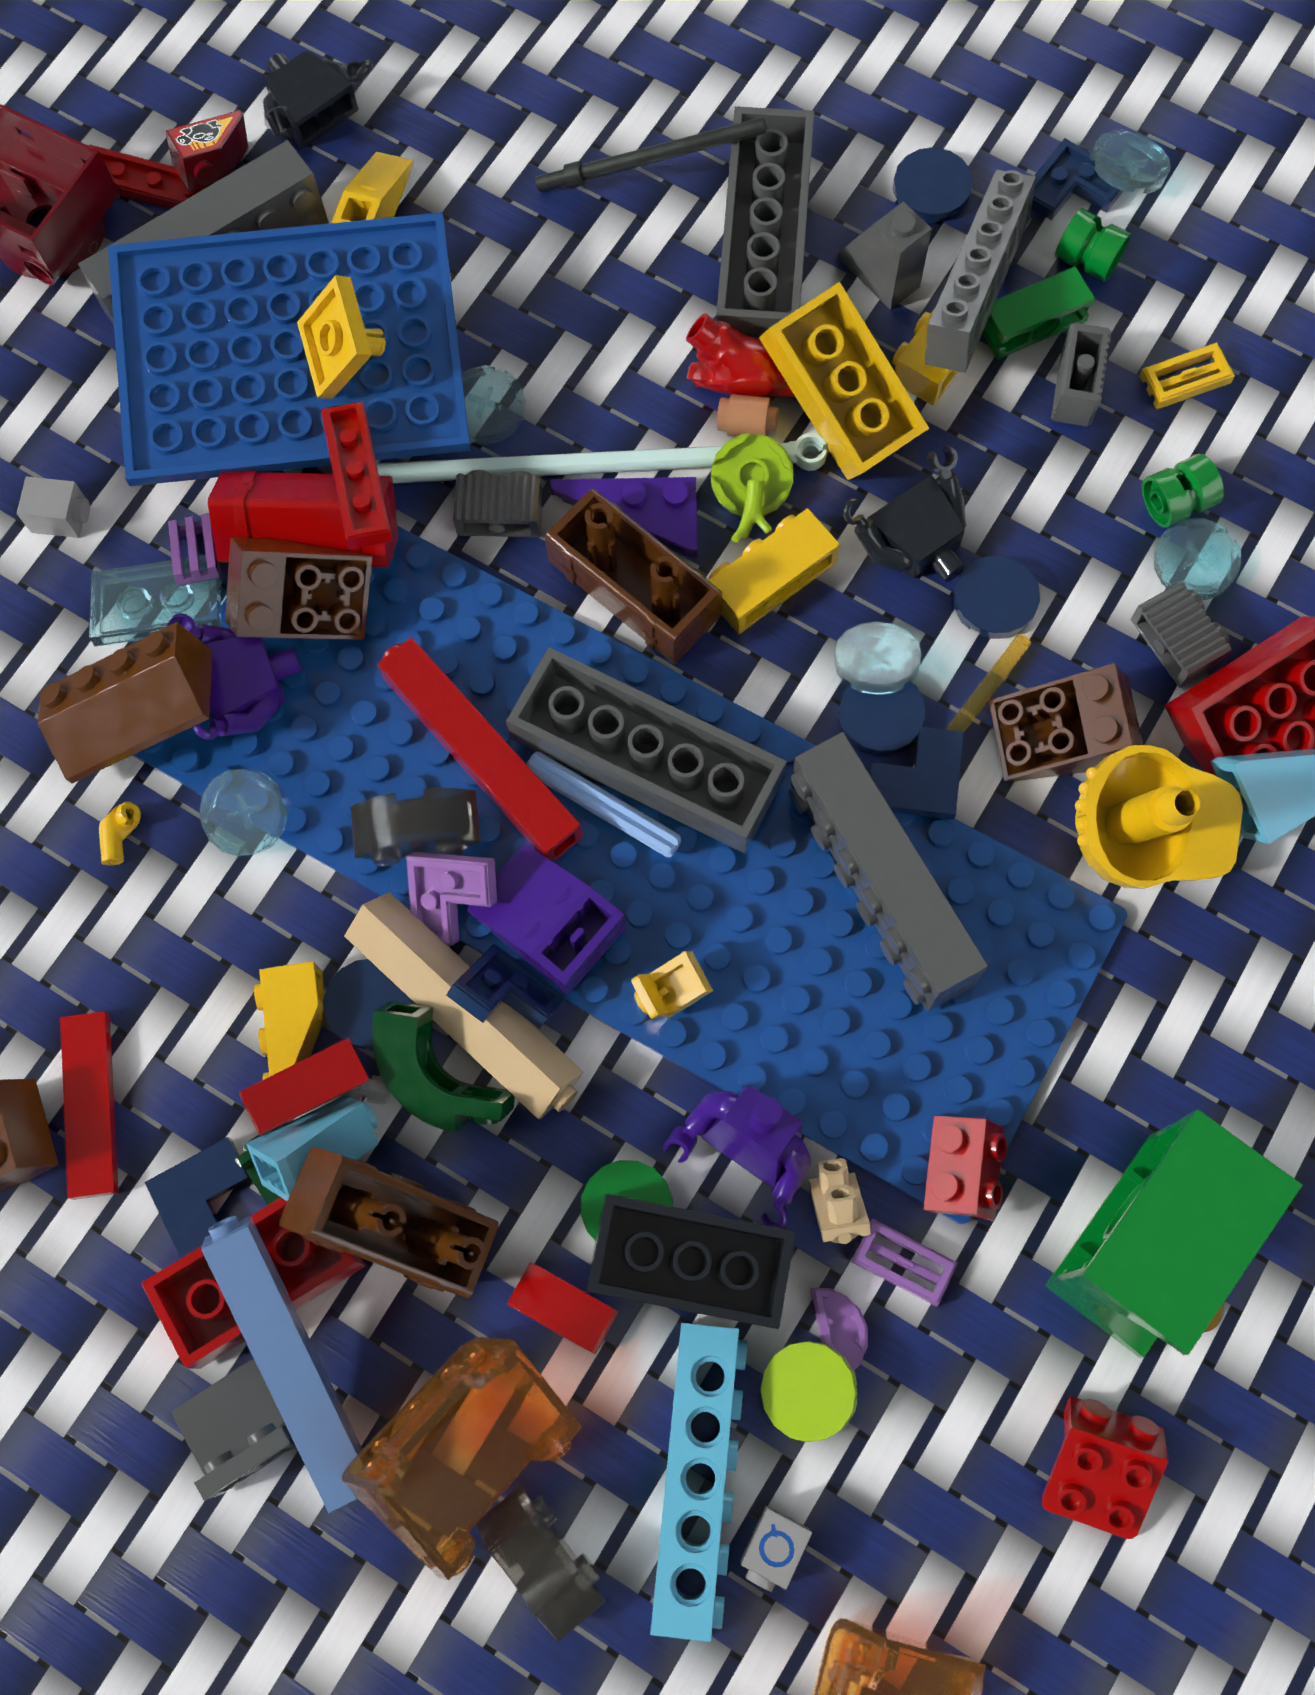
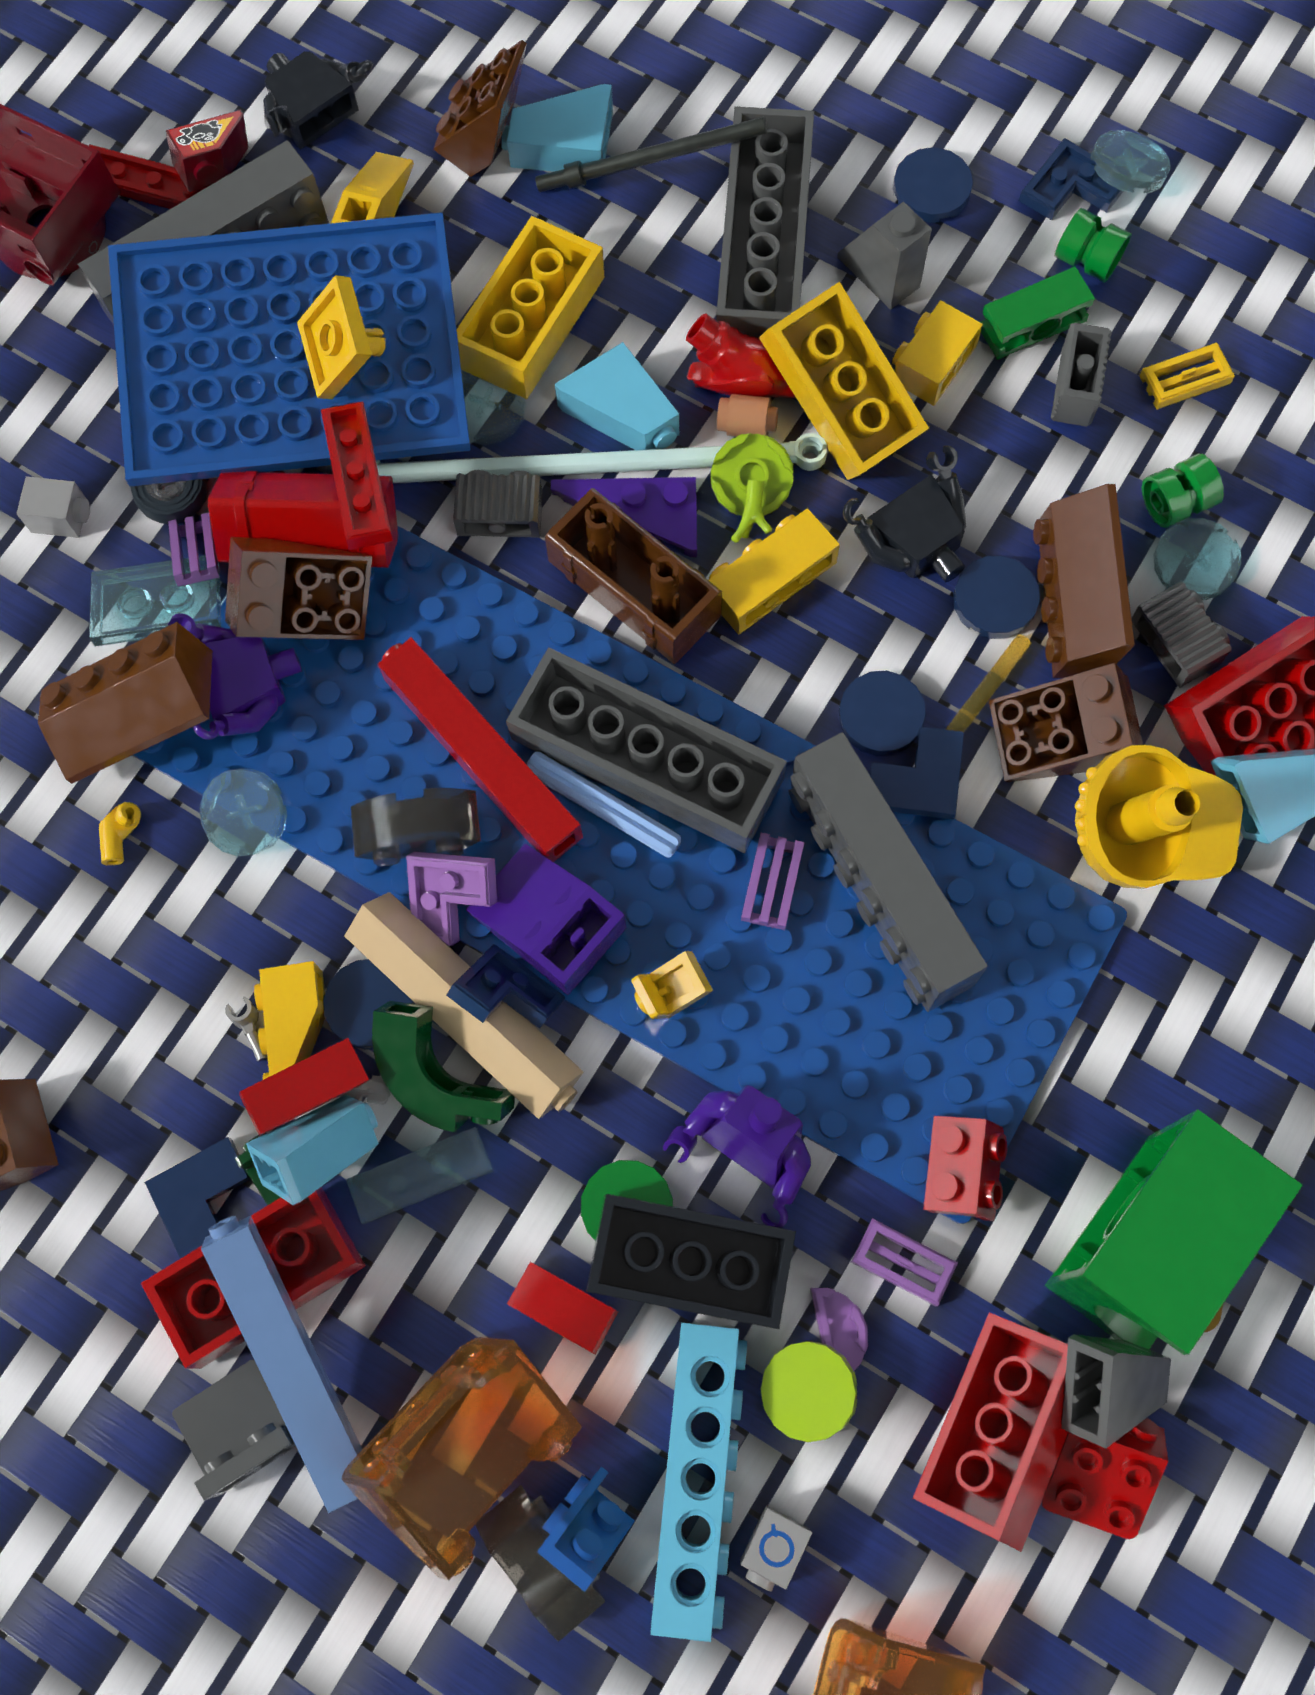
(89, 1105): red tile -> none
(170, 502): none -> black wheel
(247, 1024): none -> light grey hand
(389, 1222): reddish brown piece -> none
(419, 1175): none -> clear light blue tile
(480, 111): none -> reddish brown slope
(529, 306): none -> yellow brick
(560, 130): none -> medium azure slope
(585, 1533): none -> blue bracket
(620, 401): none -> medium azure slope
(780, 845): none -> medium lavender tile
(838, 1203): tan hips -> none
(877, 657): clear light blue tile -> none
(979, 271): dark grey brick -> none
(1000, 1433): none -> red brick
(1084, 582): none -> reddish brown slope
(1111, 1387): none -> dark grey slope

